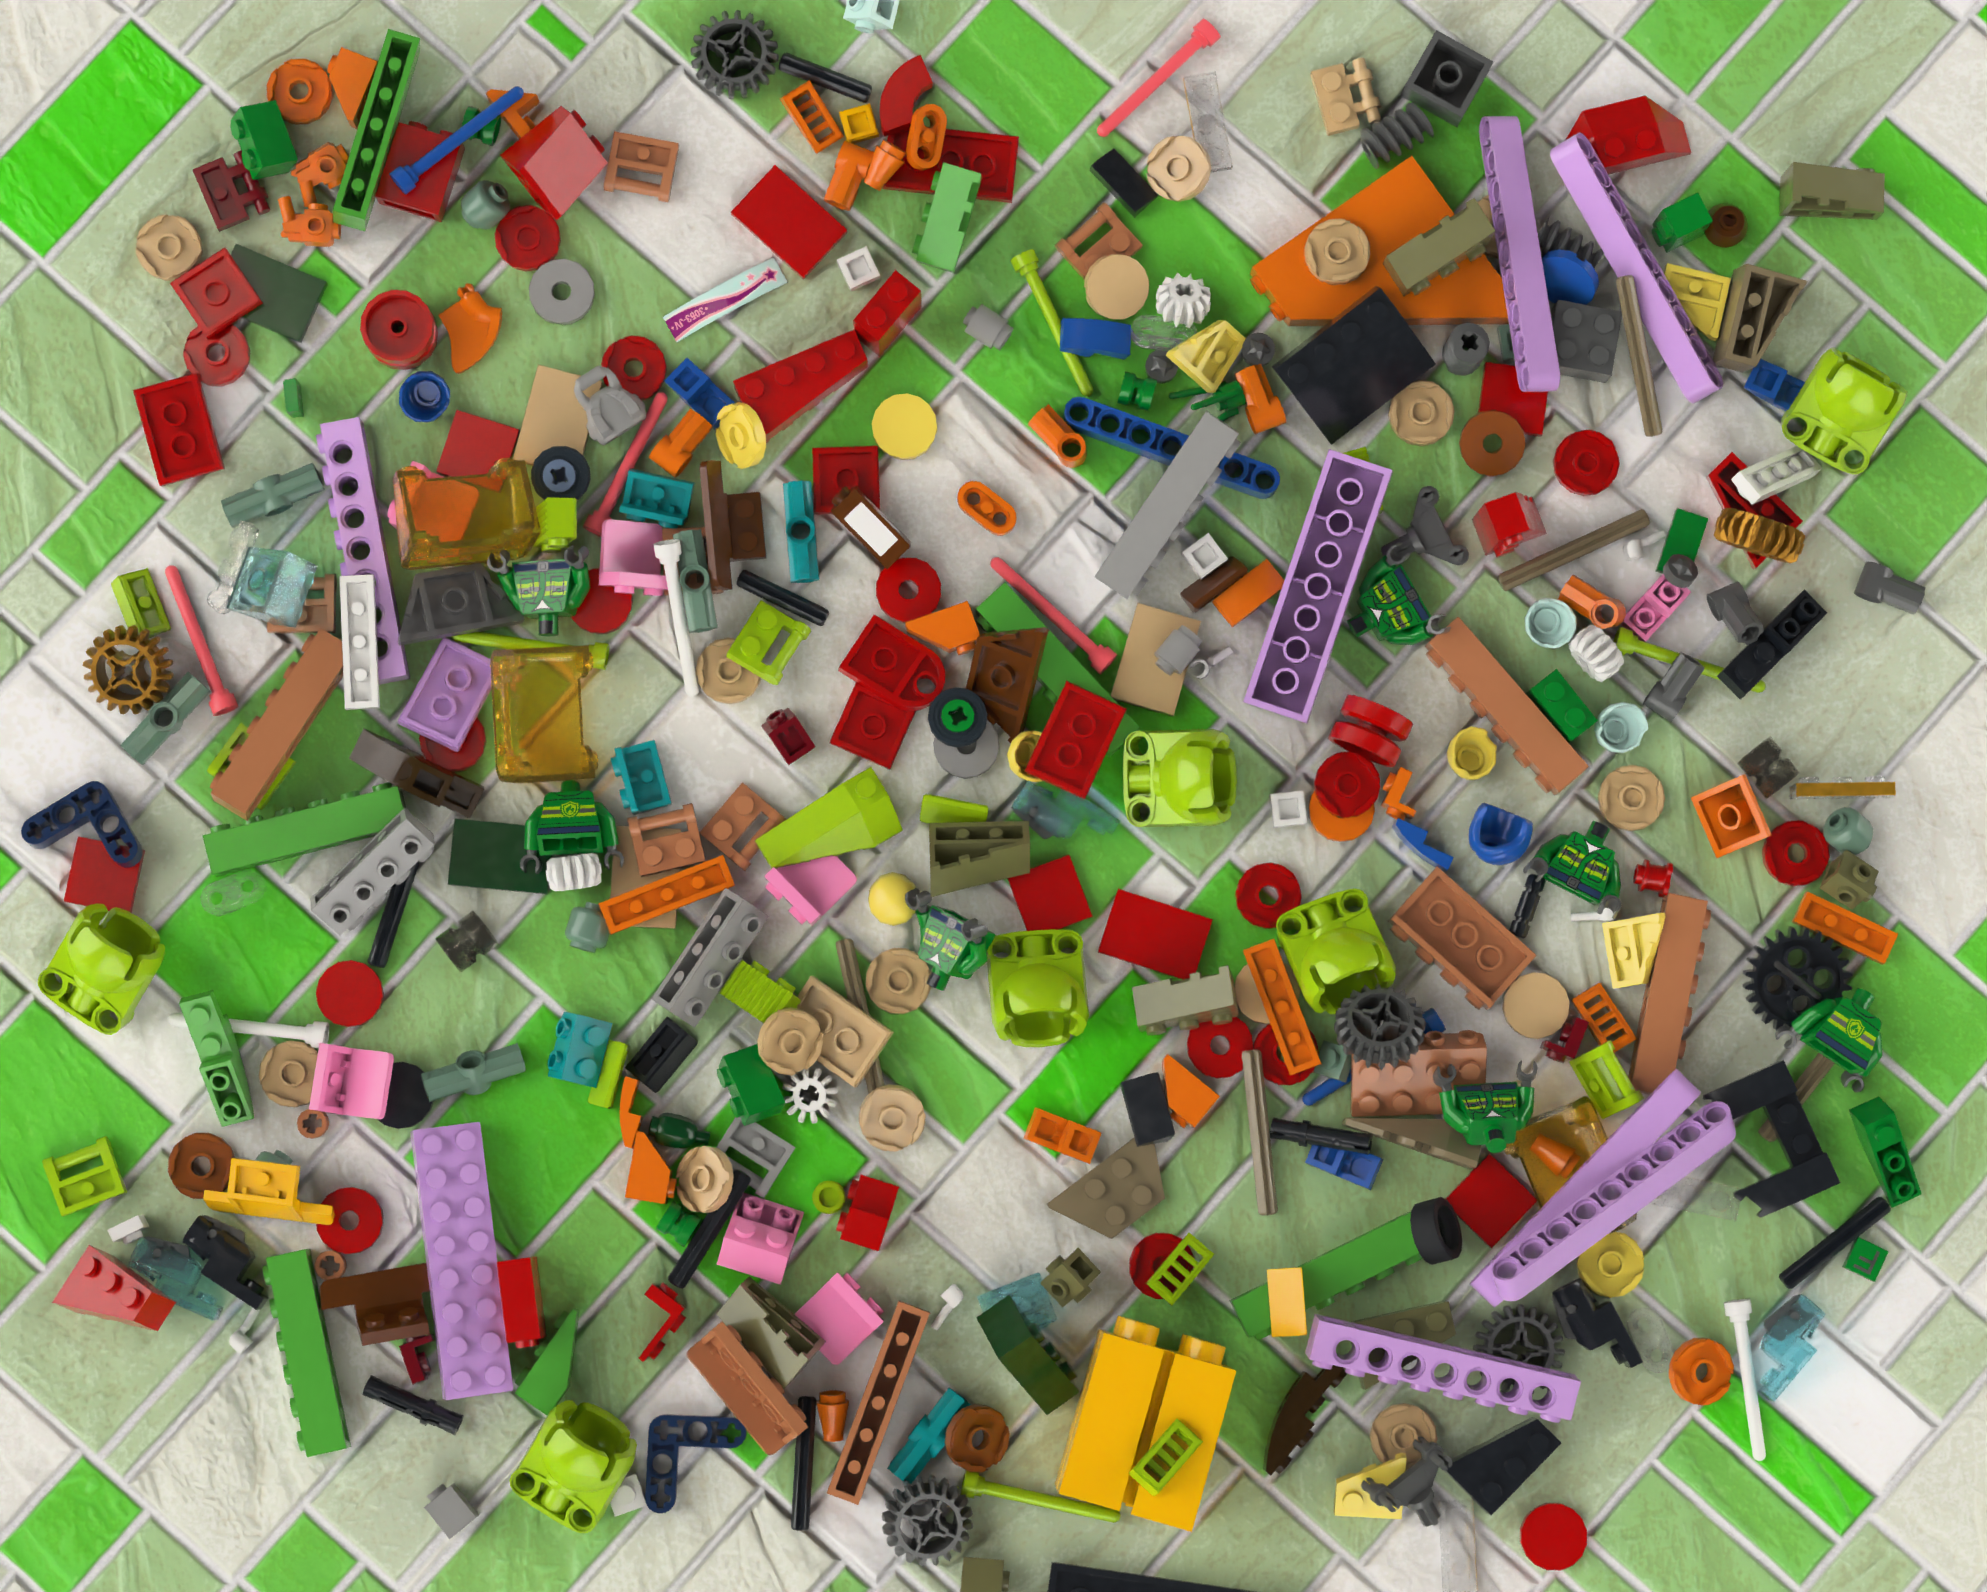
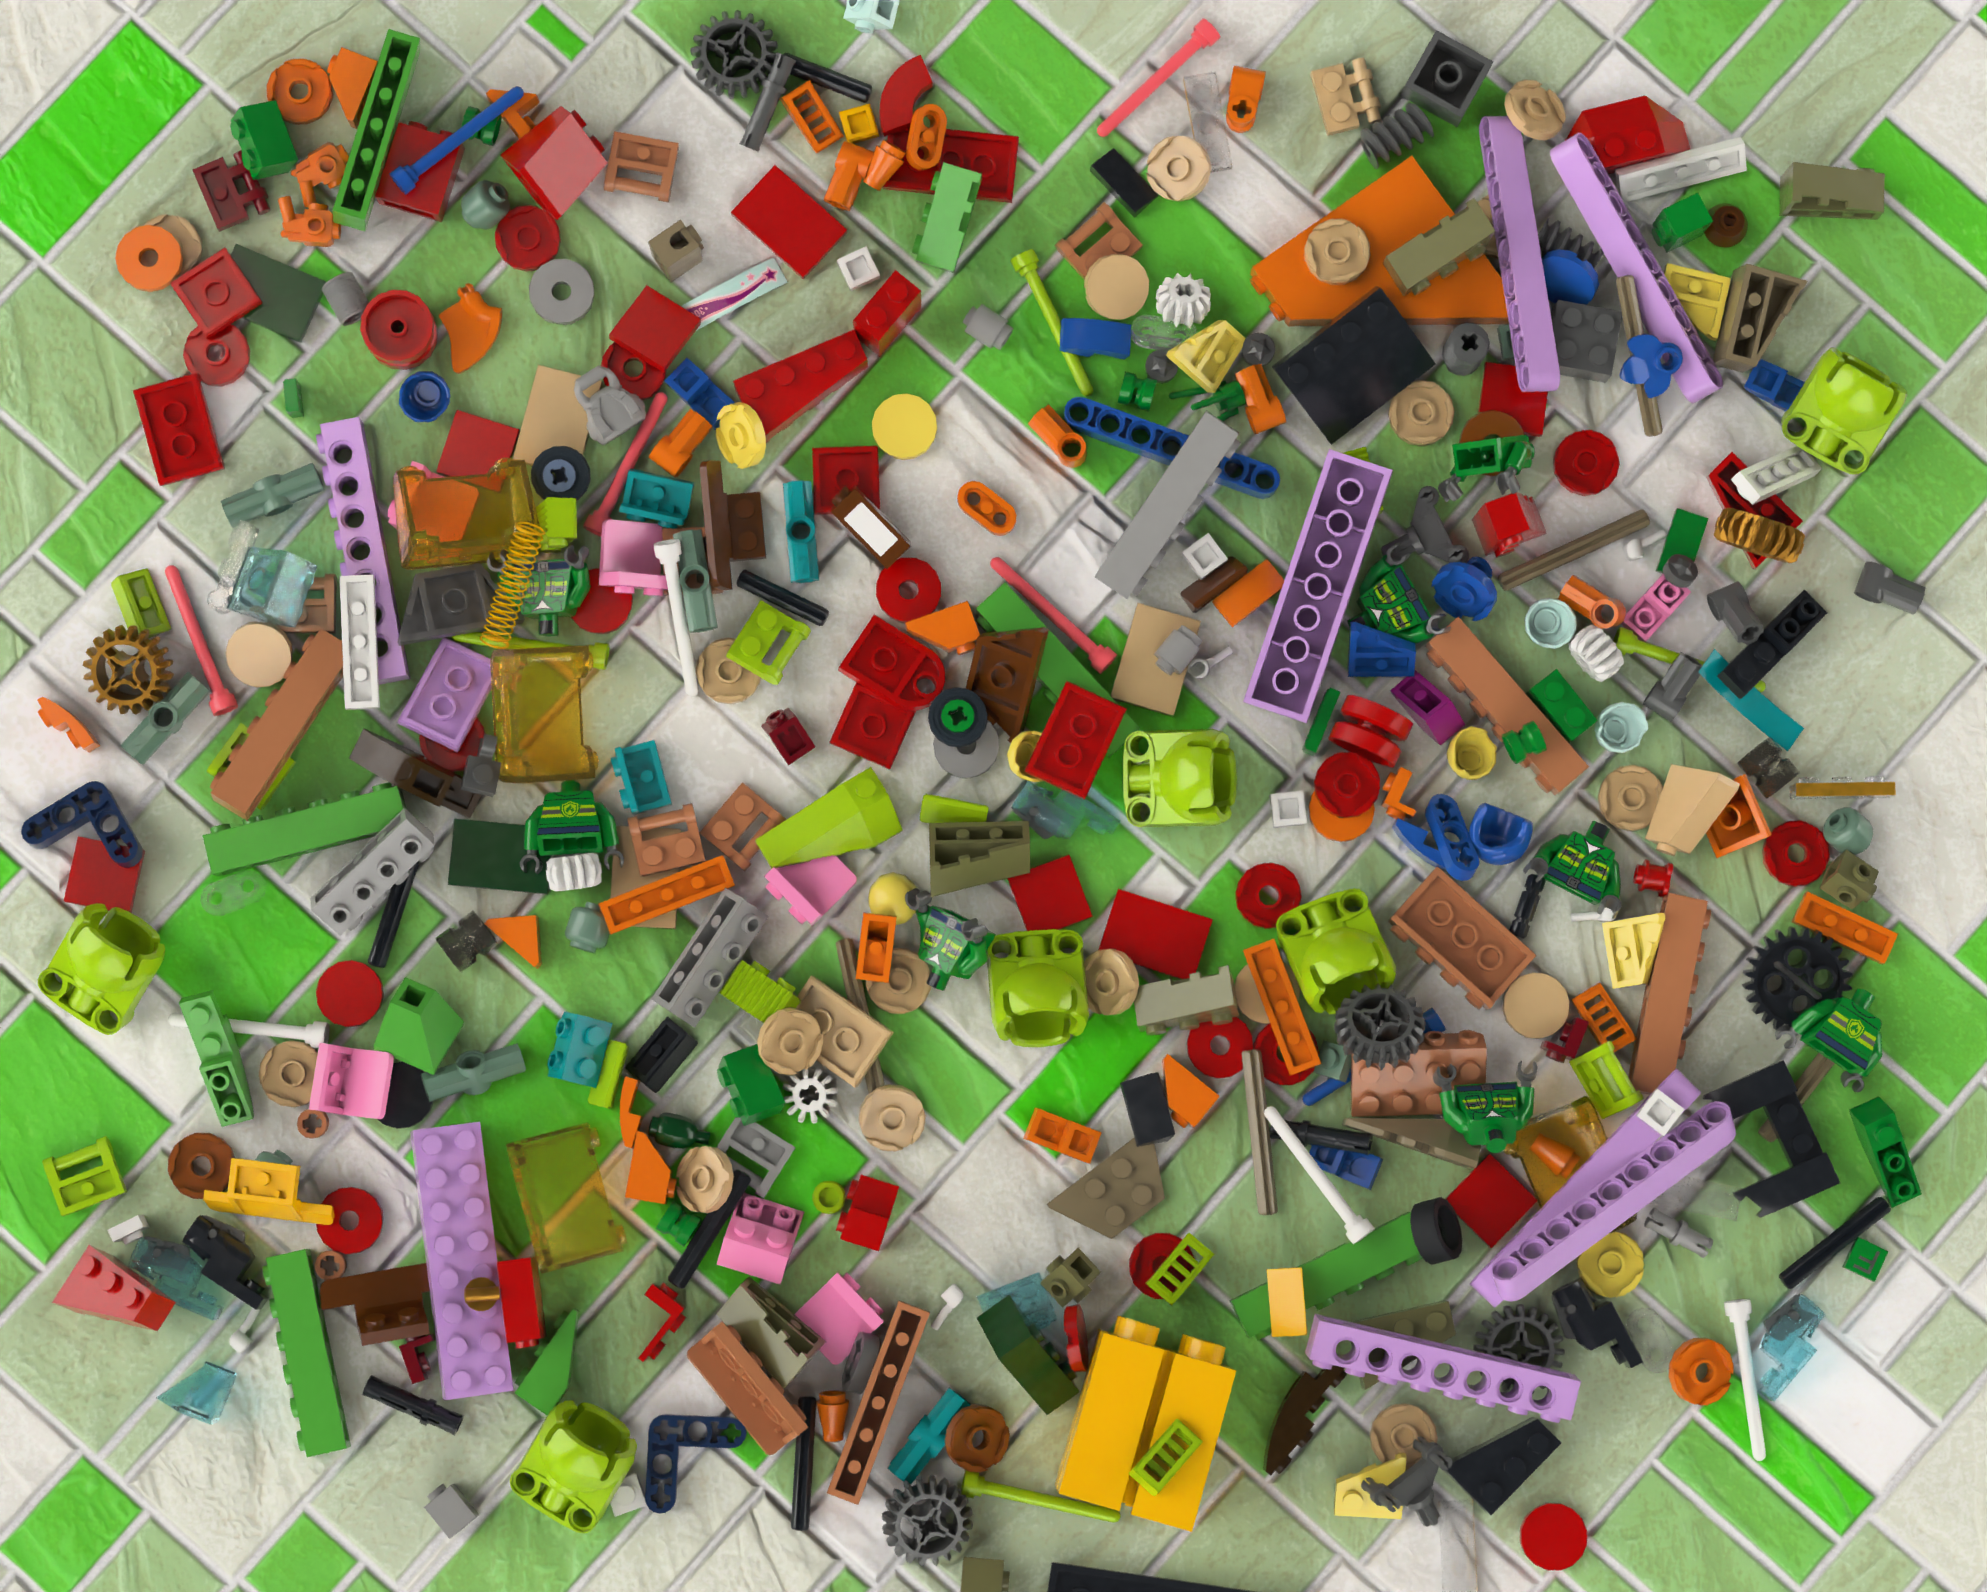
(60, 719): none -> orange slope
(132, 248): none -> orange tile
(201, 1393): none -> clear light blue slope
(259, 654): none -> tan tile
(345, 298): none -> light grey piece
(418, 1027): none -> bright green slope
(481, 772): none -> dark grey plate
(481, 1294): none -> pearl gold plate
(509, 583): none -> yellow piece
(521, 934): none -> orange slope
(564, 1197): none -> clear yellow windscreen
(655, 328): none -> red tile
(676, 250): none -> dark tan brick
(767, 101): none -> dark grey pin
(860, 1362): none -> dark grey beam
(876, 947): none -> orange slope
(1077, 1338): none -> red tile
(1110, 981): none -> tan tile
(1244, 94): none -> orange piece
(1320, 721): none -> green tile
(1356, 1226): none -> white piece
(1378, 653): none -> blue wing
(1428, 707): none -> magenta slope
(1451, 850): none -> blue beam
(1465, 588): none -> blue tile
(1489, 456): none -> green torso
(1526, 741): none -> green wheel
(1534, 110): none -> tan tile
(1646, 364): none -> blue plate
(1660, 1112): none -> white plate
(1678, 1232): none -> light grey pin
(1681, 169): none -> white plate
(1688, 808): none -> tan slope
(1753, 705): none -> teal sticker

